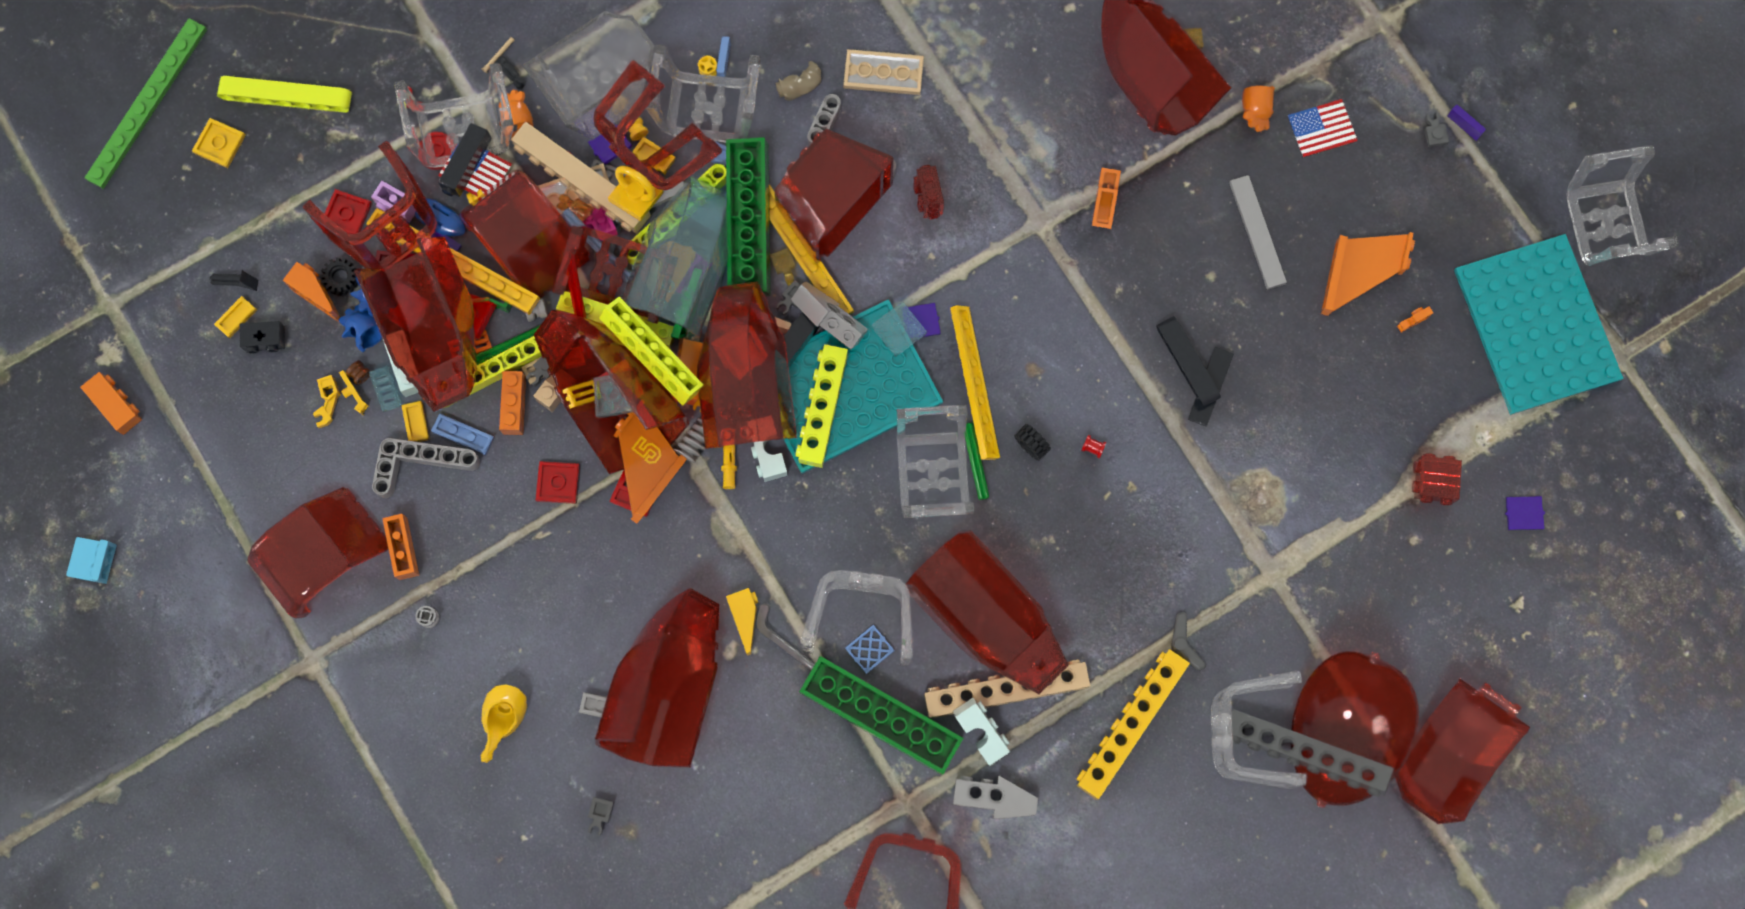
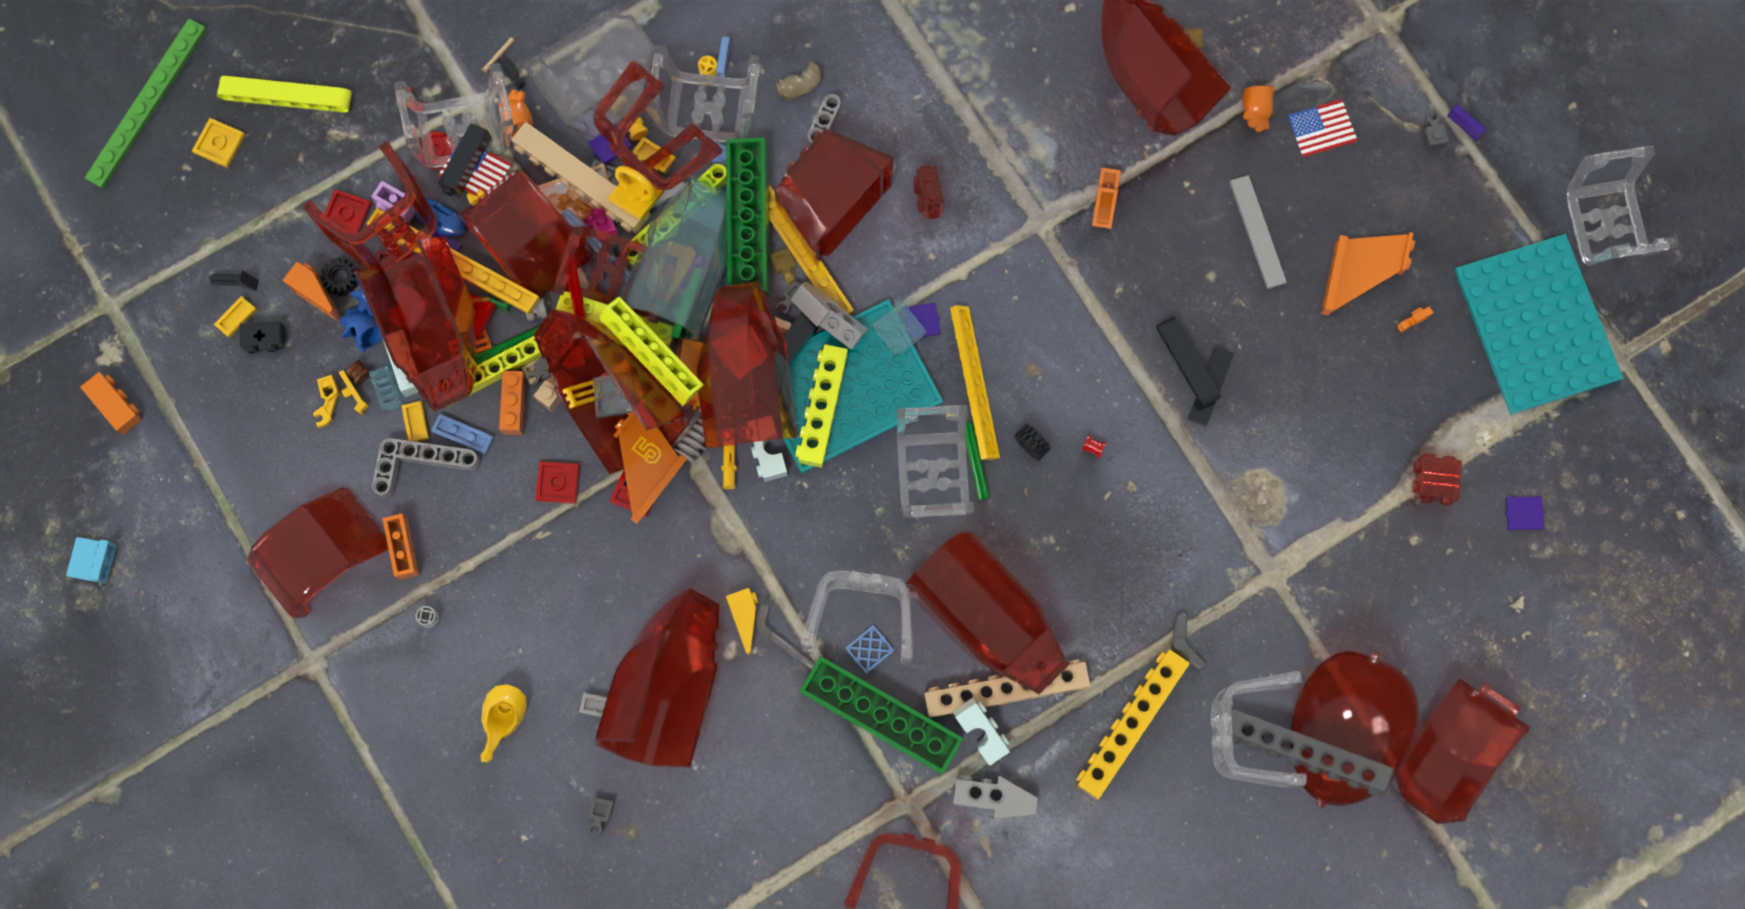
(883, 72): tan piece -> none

